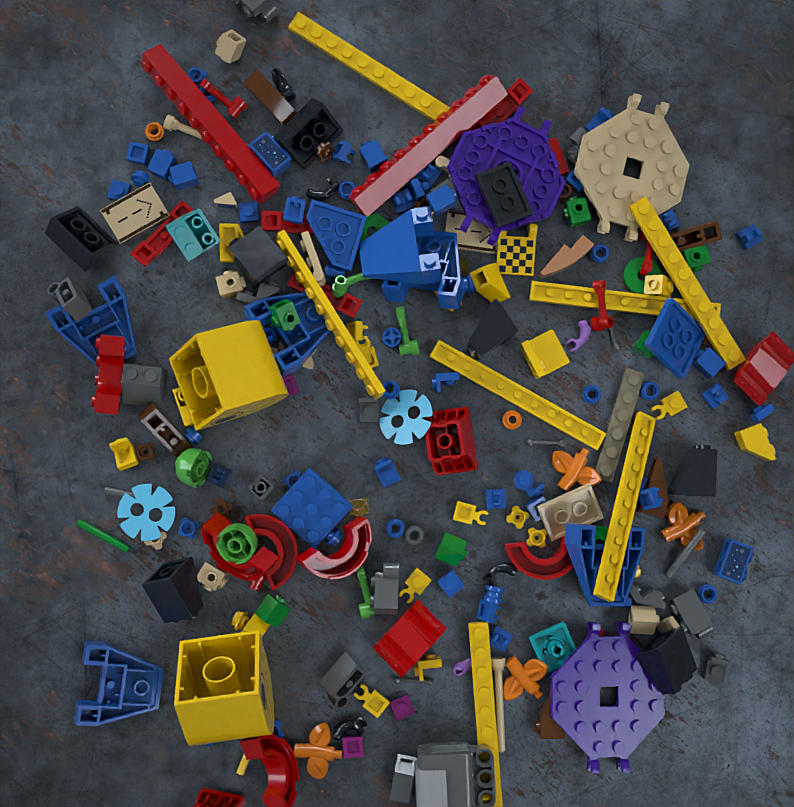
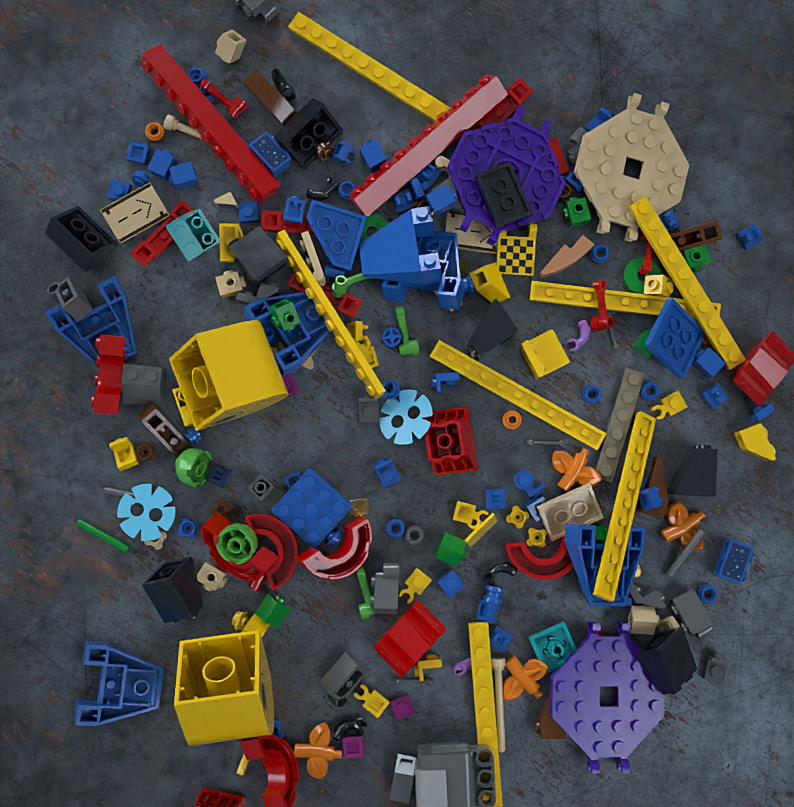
(480, 529): none -> yellow piece

